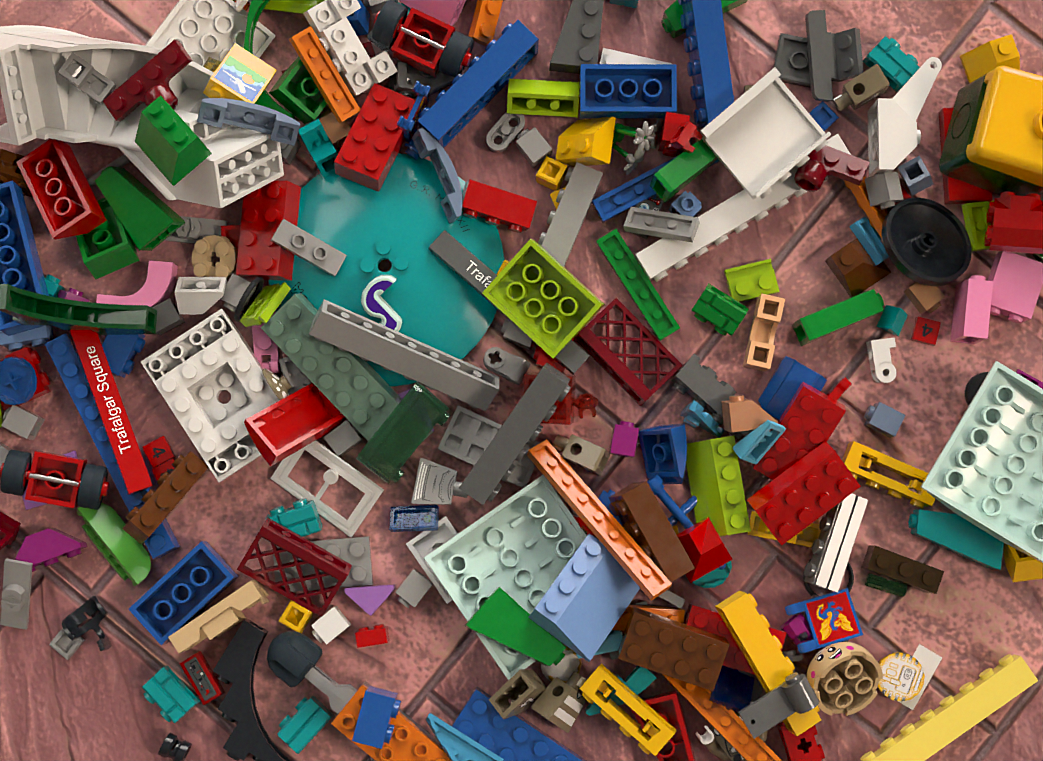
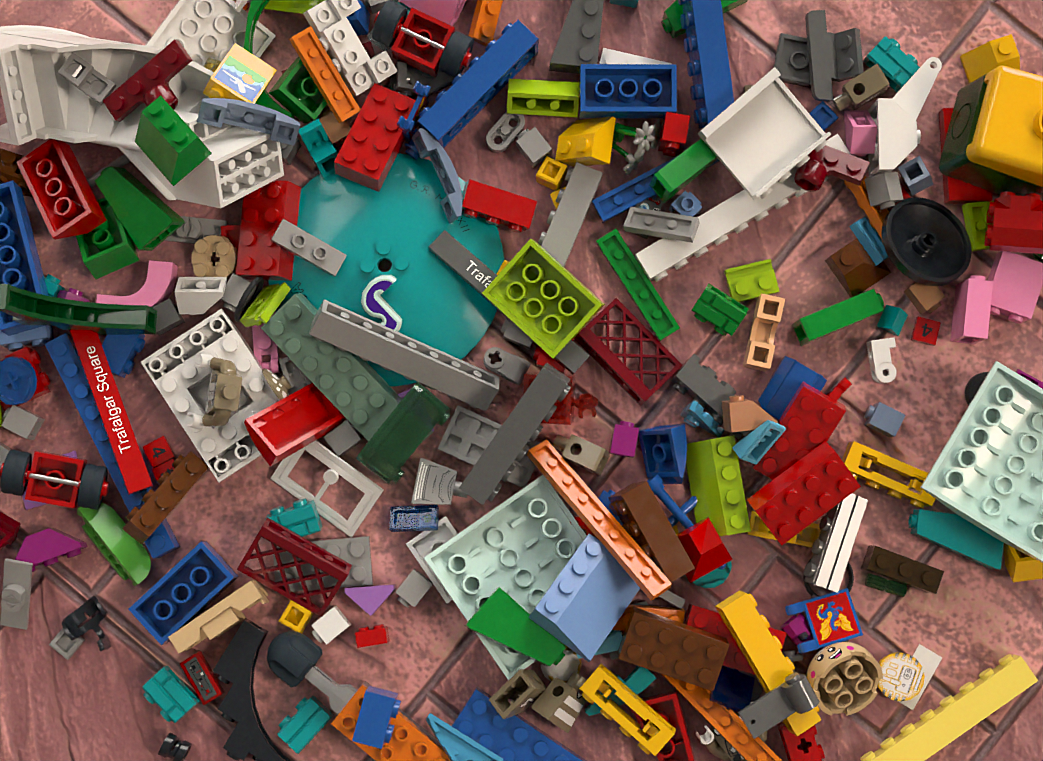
(222, 392): none -> dark tan torso
(683, 135): red tile -> none
(860, 132): none -> bright pink slope

